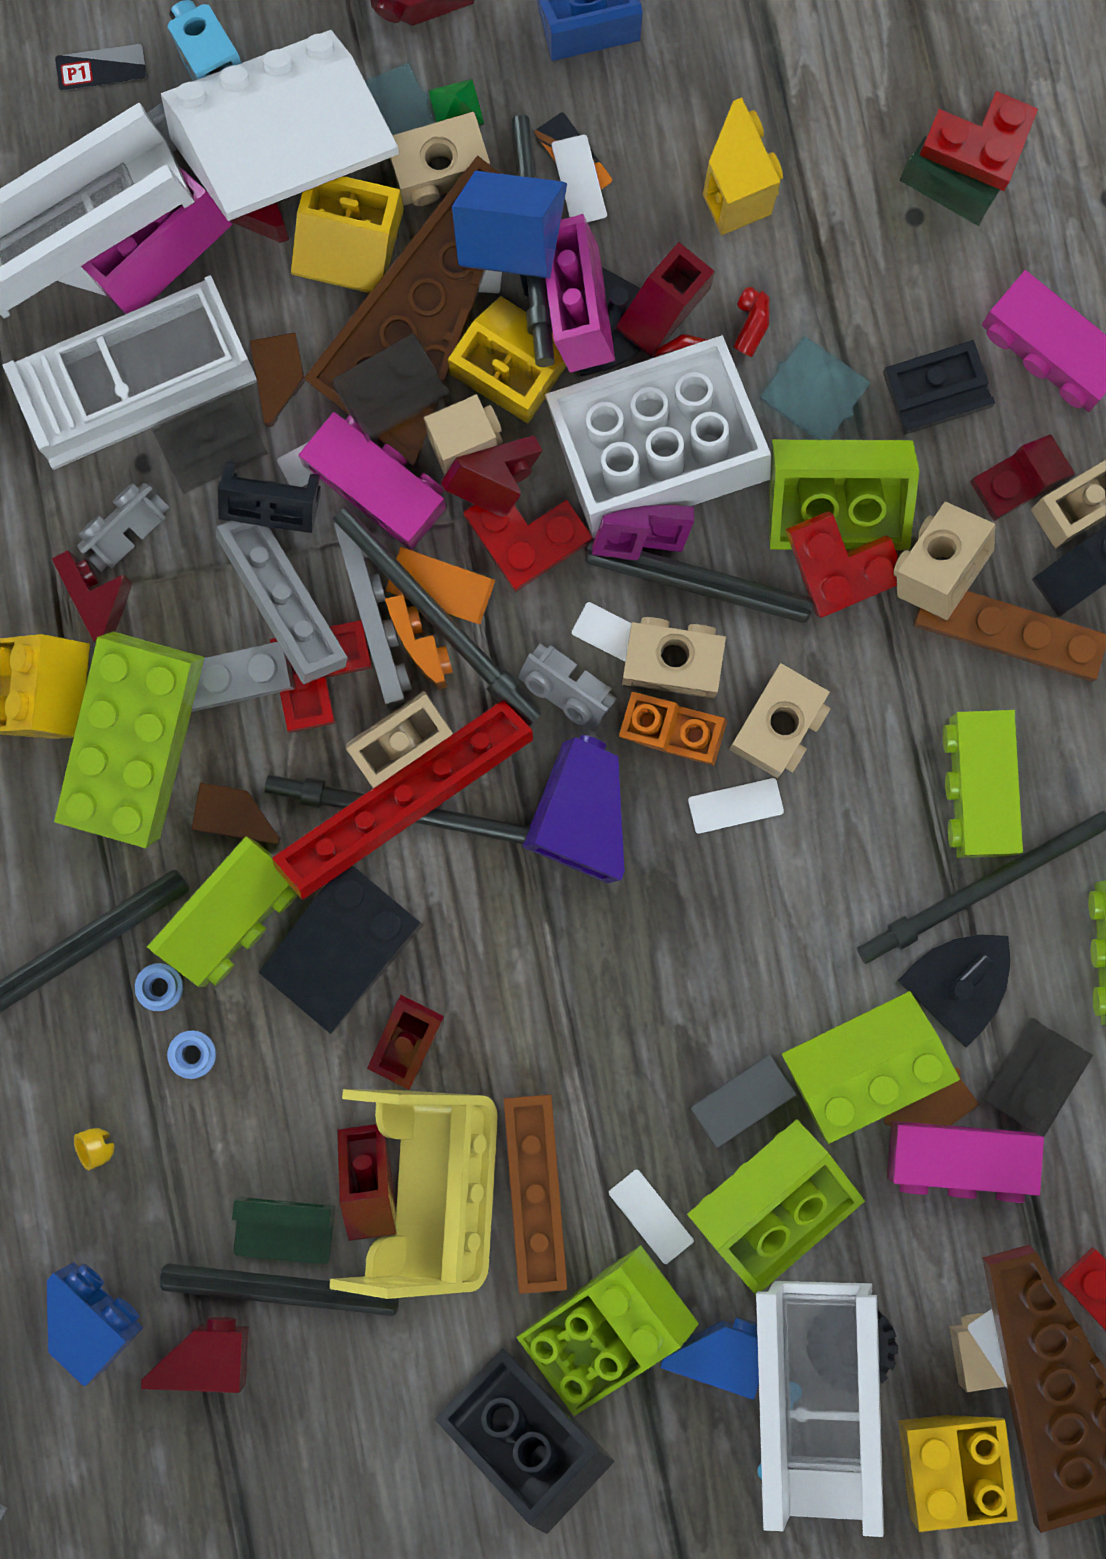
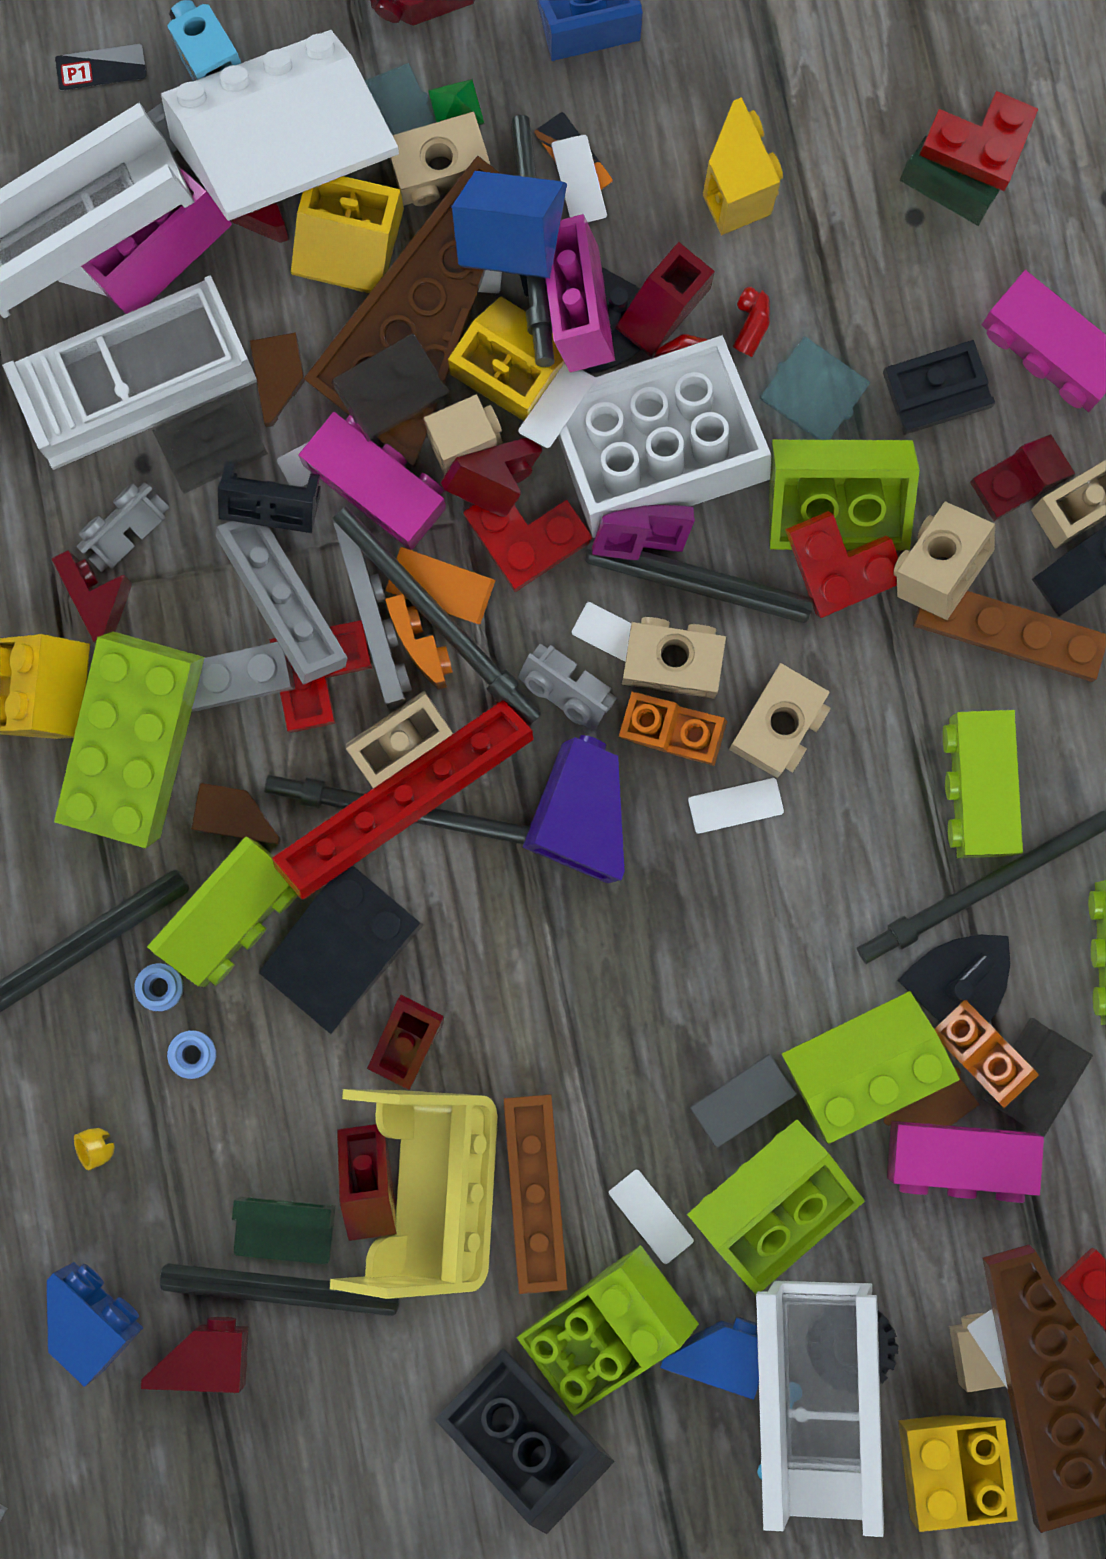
(556, 406): none -> white sticker
(985, 1053): none -> orange slope

